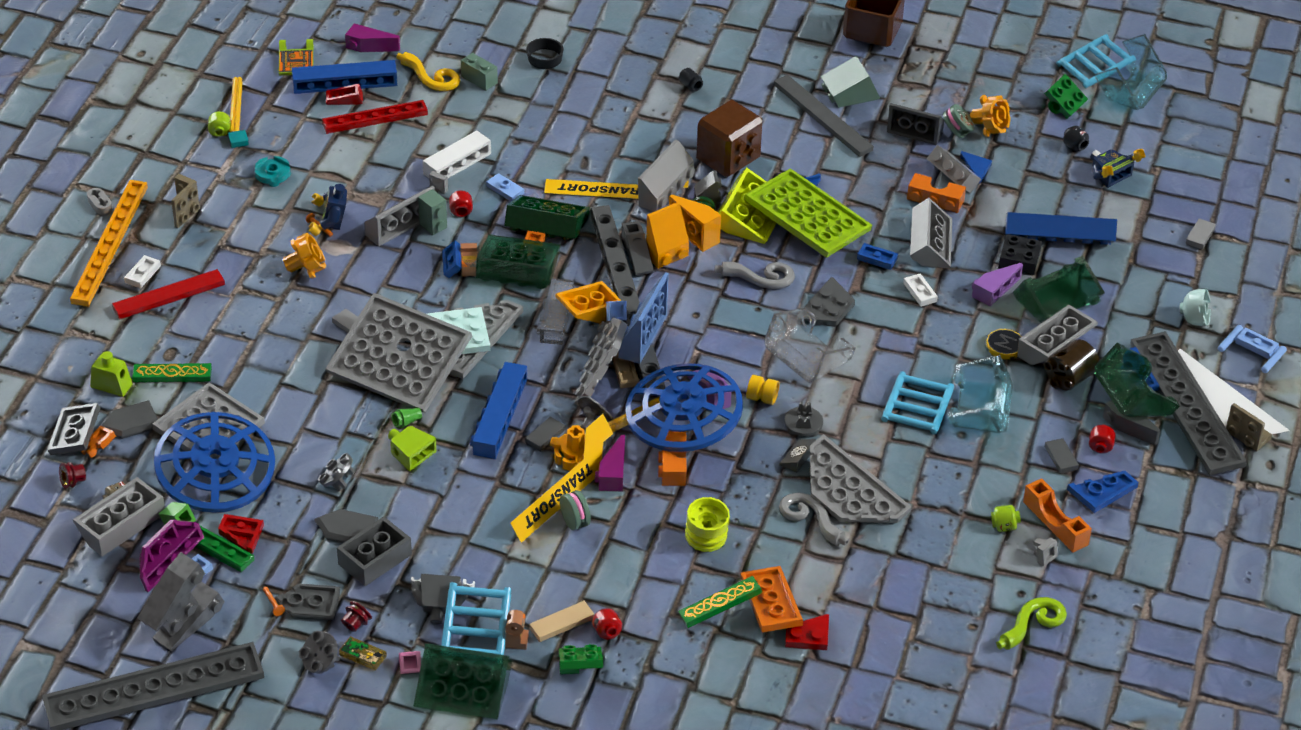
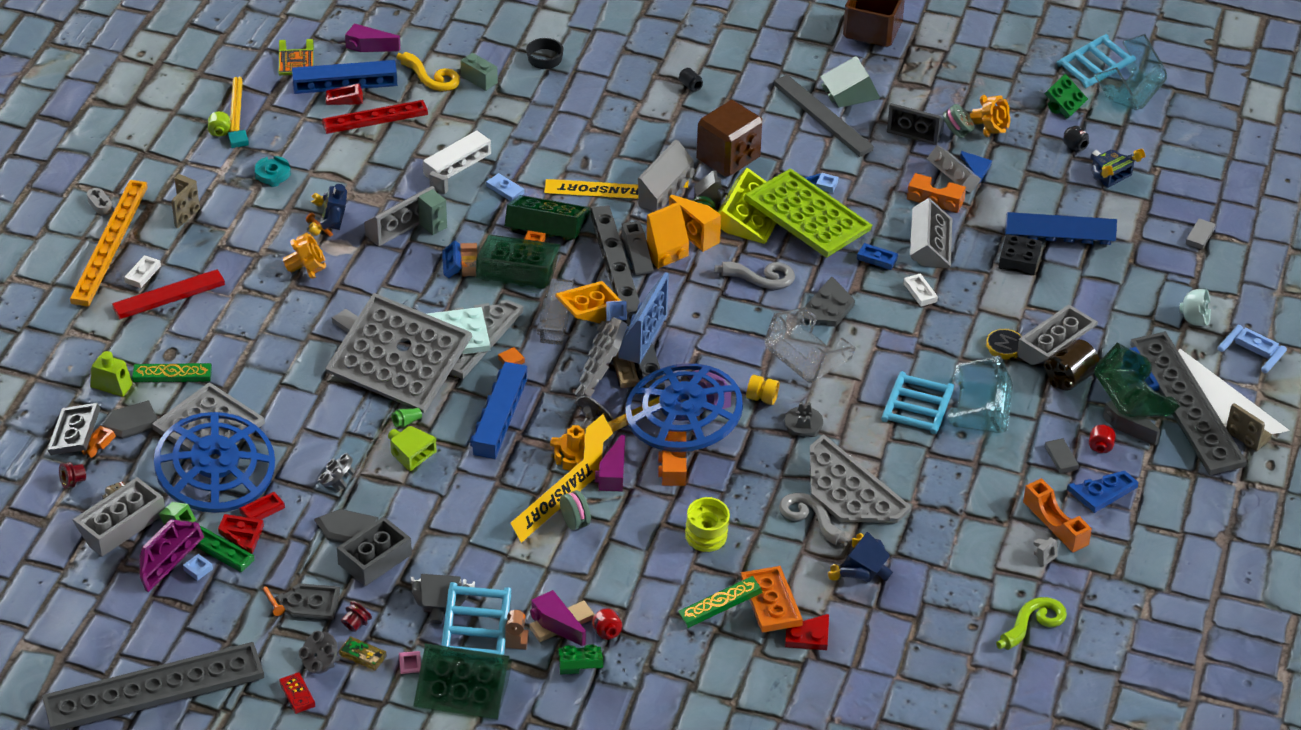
(177, 609): flat silver wedge -> none
(263, 507): none -> red tile
(297, 692): none -> red tile
(460, 203): red head -> none
(511, 355): none -> orange tile
(542, 435): dark grey tile -> none
(557, 618): none -> magenta slope
(797, 455): dark grey slope -> none
(827, 182): none -> light blue plate
(864, 560): none -> dark blue torso
(996, 283): medium lavender slope -> none
(1005, 518): lime head -> none
(1071, 286): clear green windscreen -> none

